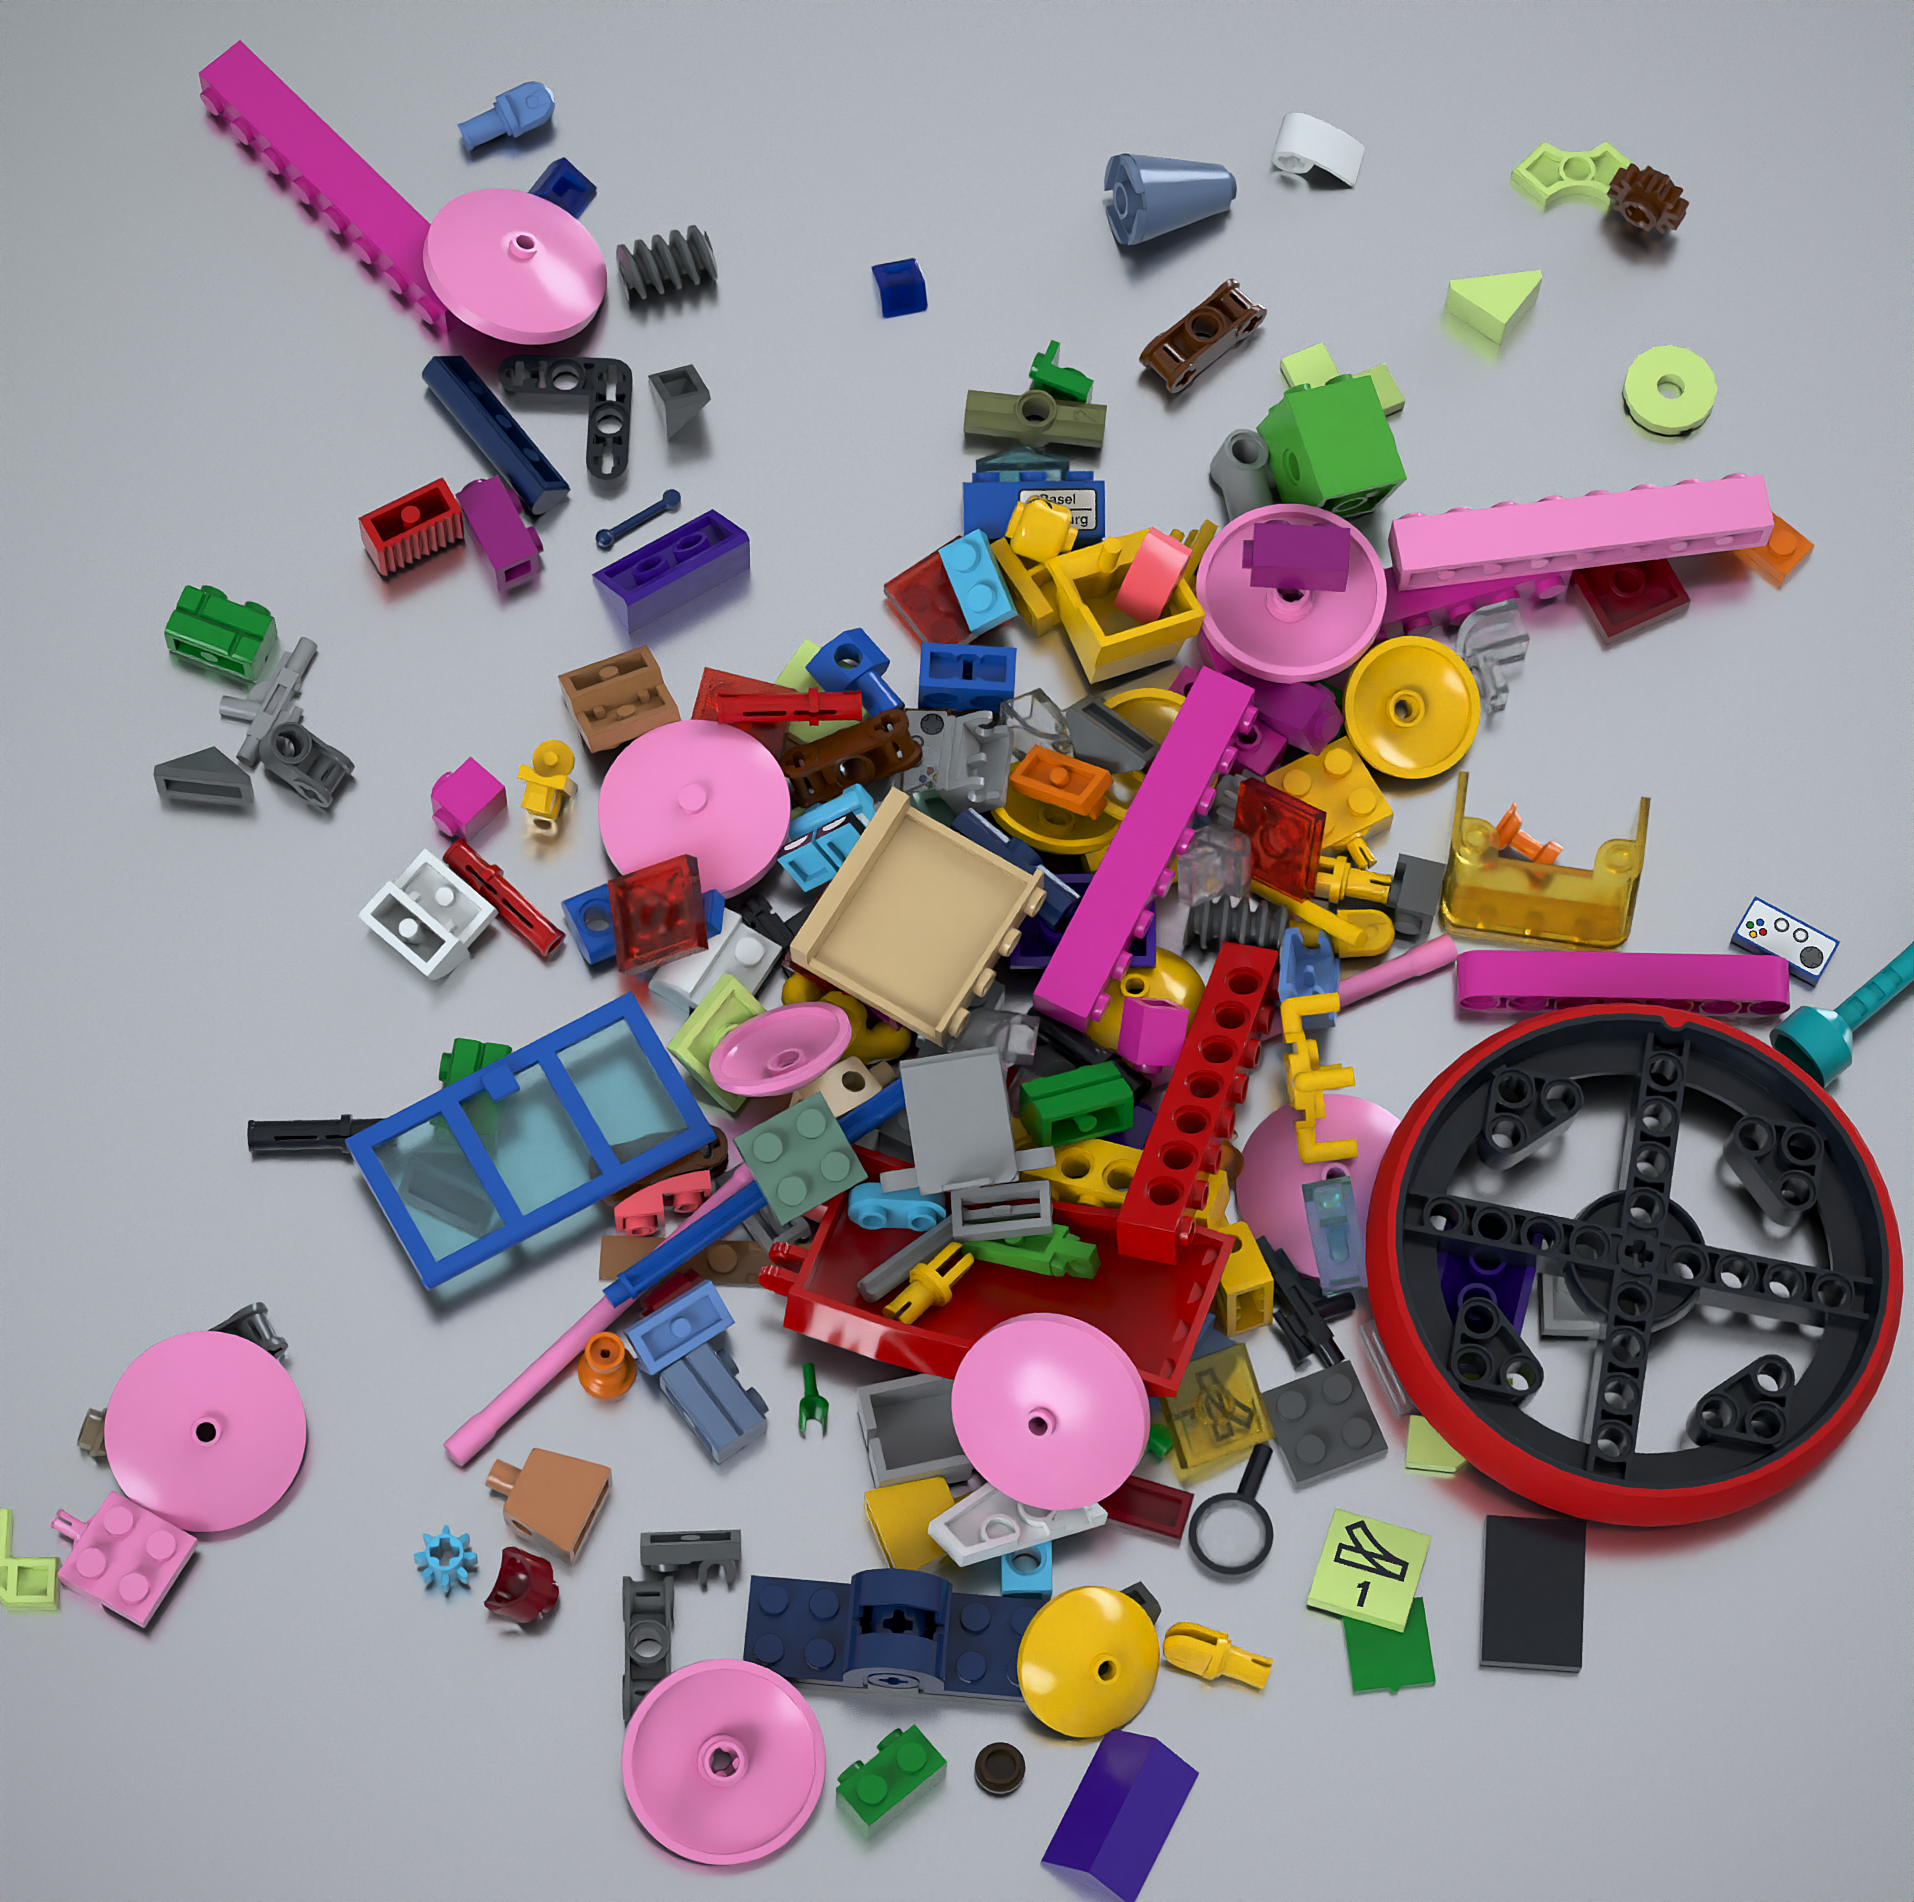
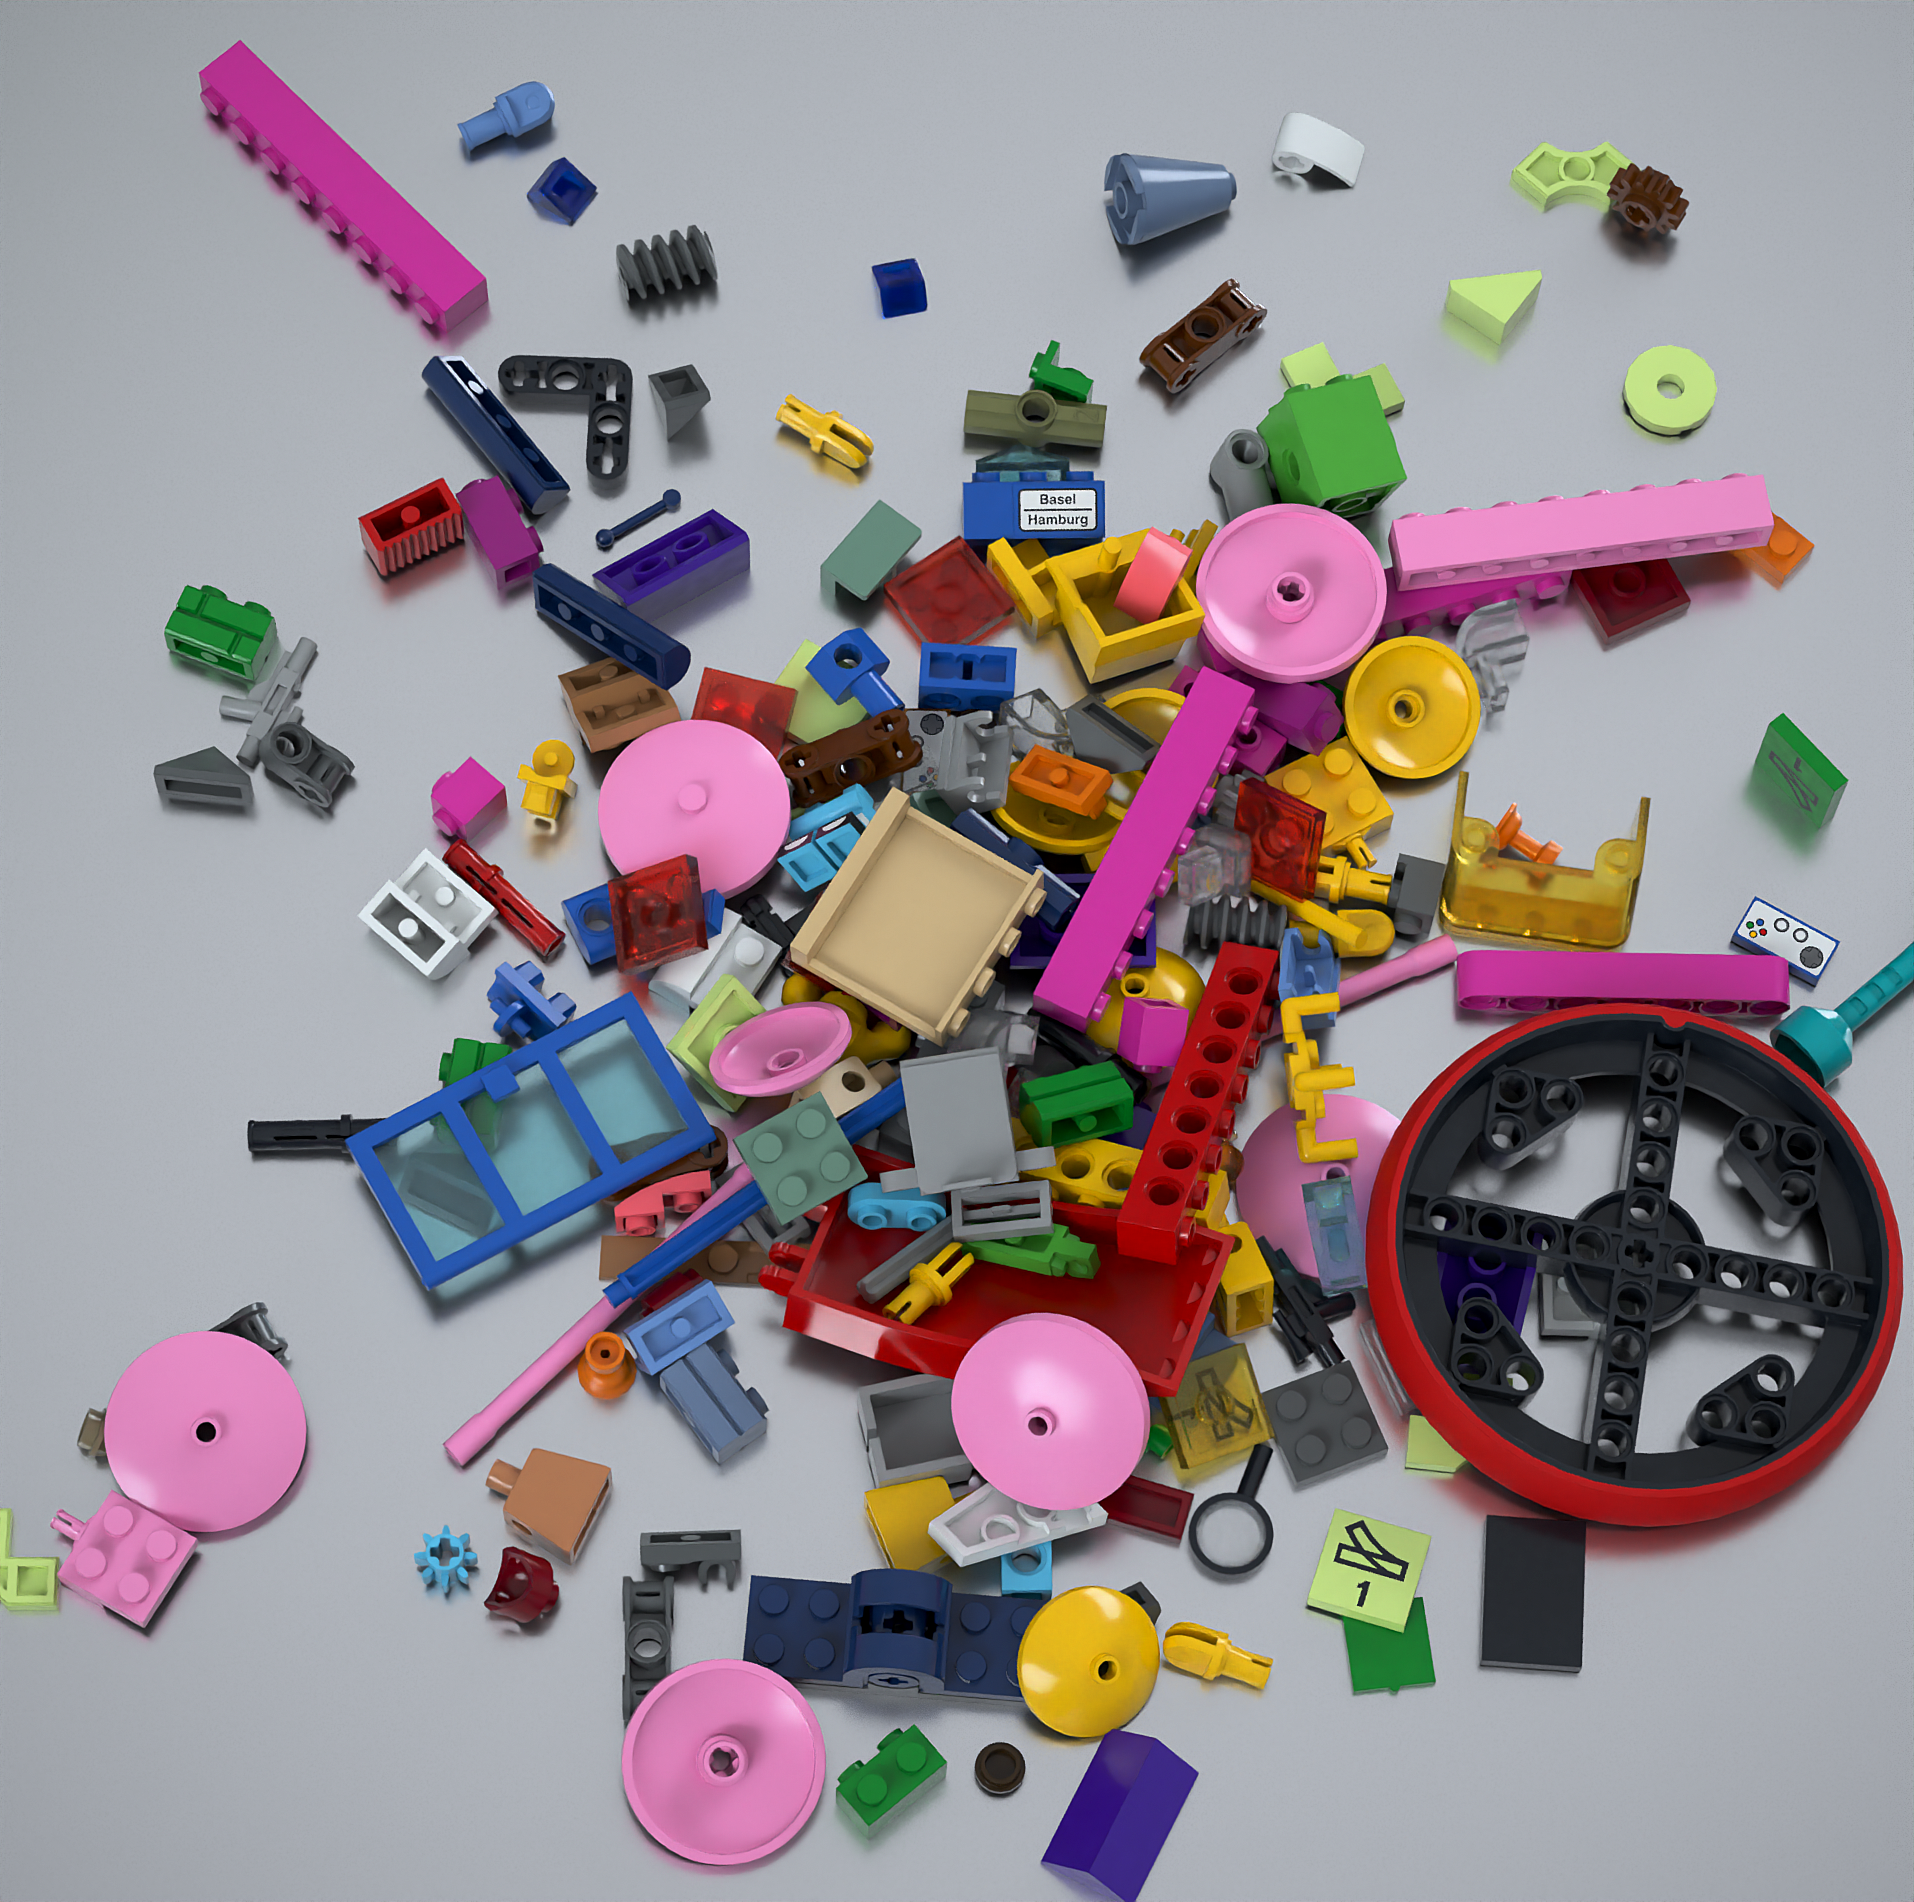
(514, 266): bright pink dish -> none
(521, 1005): none -> blue hips
(610, 626): none -> dark blue brick
(790, 707): red pin -> none
(812, 1404): green hand -> none
(827, 432): none -> yellow arm
(869, 552): none -> sand green panel
(978, 582): medium azure plate -> none
(1041, 529): yellow head -> none
(1298, 556): magenta brick -> none
(1801, 770): none -> green tile

